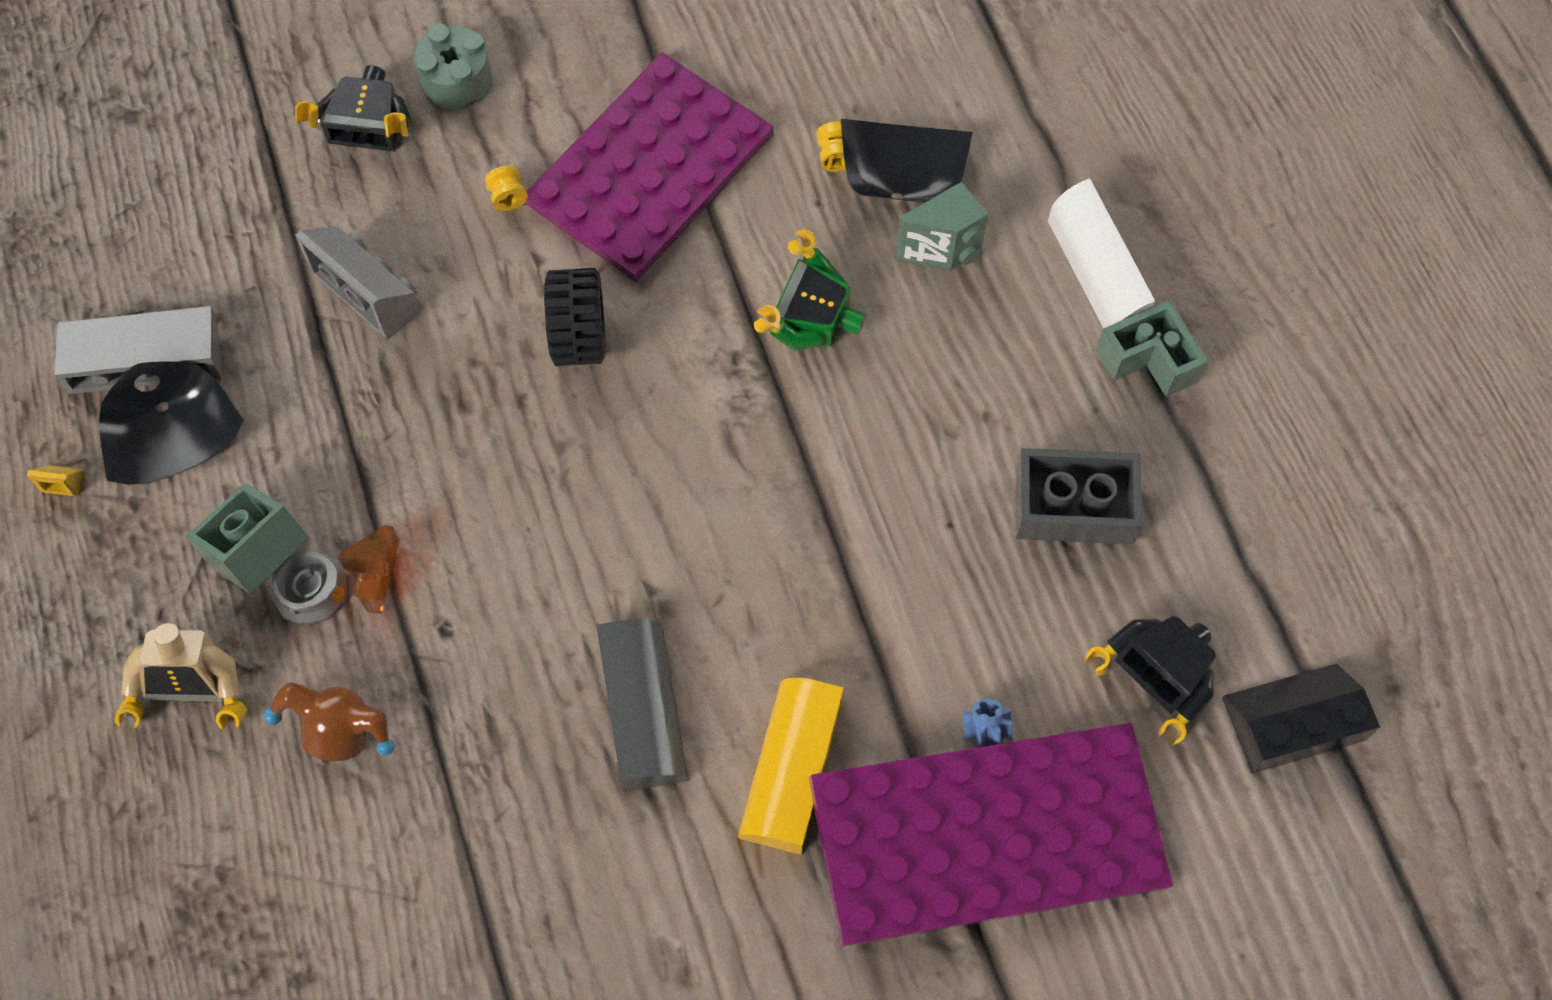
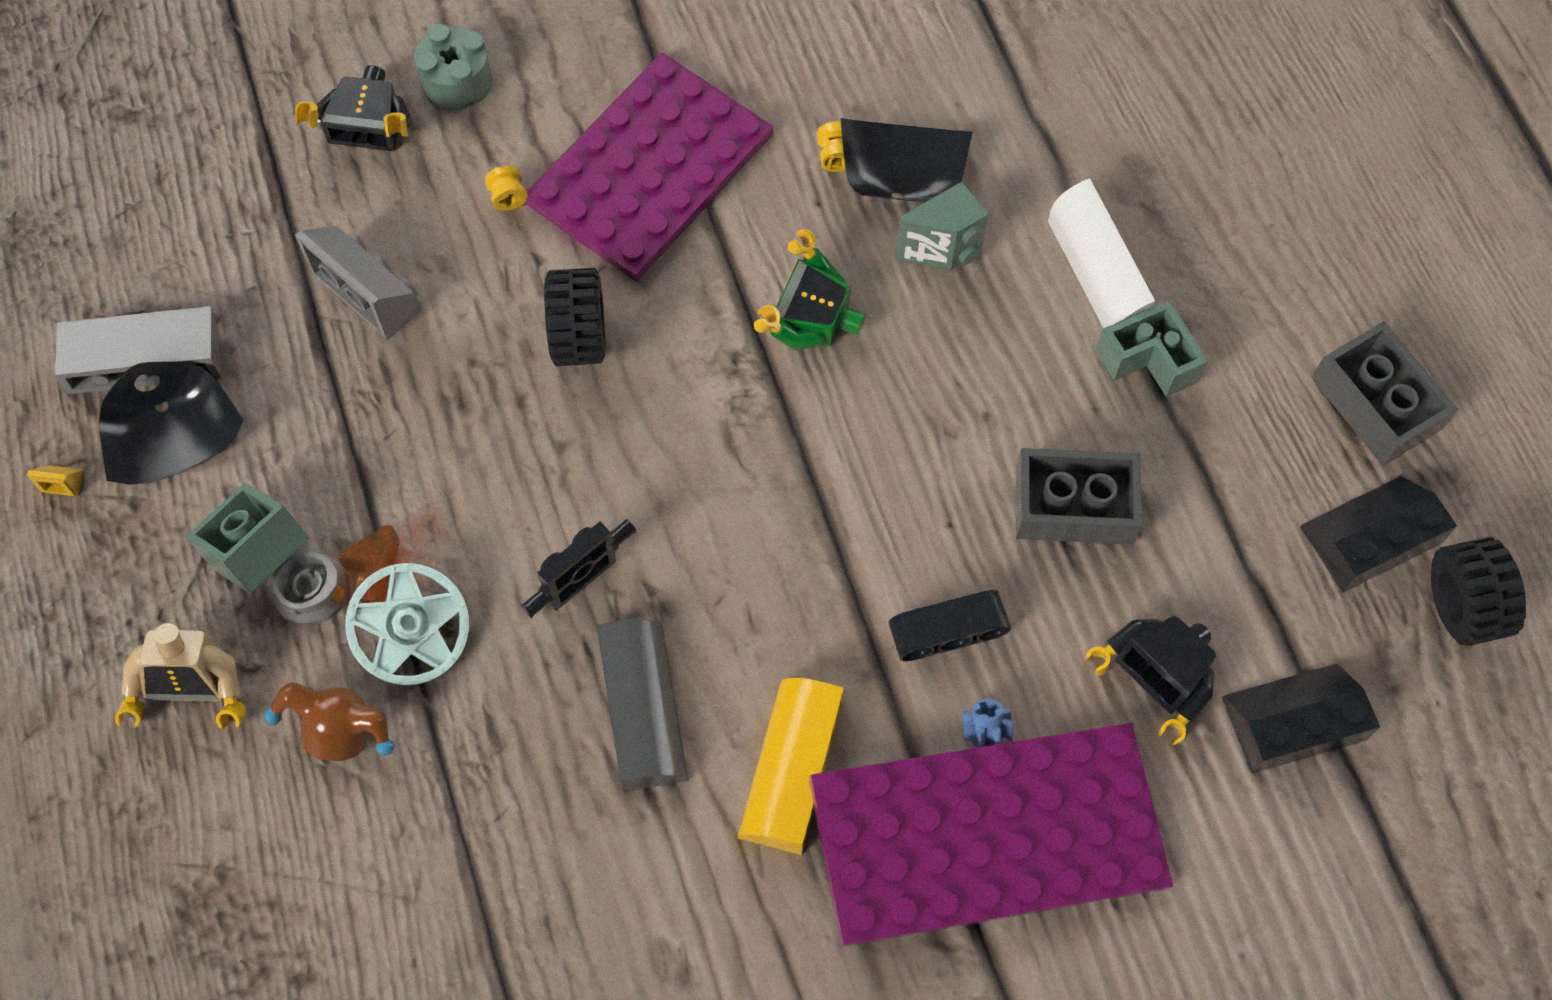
(407, 624): none -> light aqua wheel
(570, 571): none -> black plate
(949, 625): none -> black beam
(1378, 531): none -> black slope
(1384, 393): none -> dark grey brick
(1478, 591): none -> black tyre

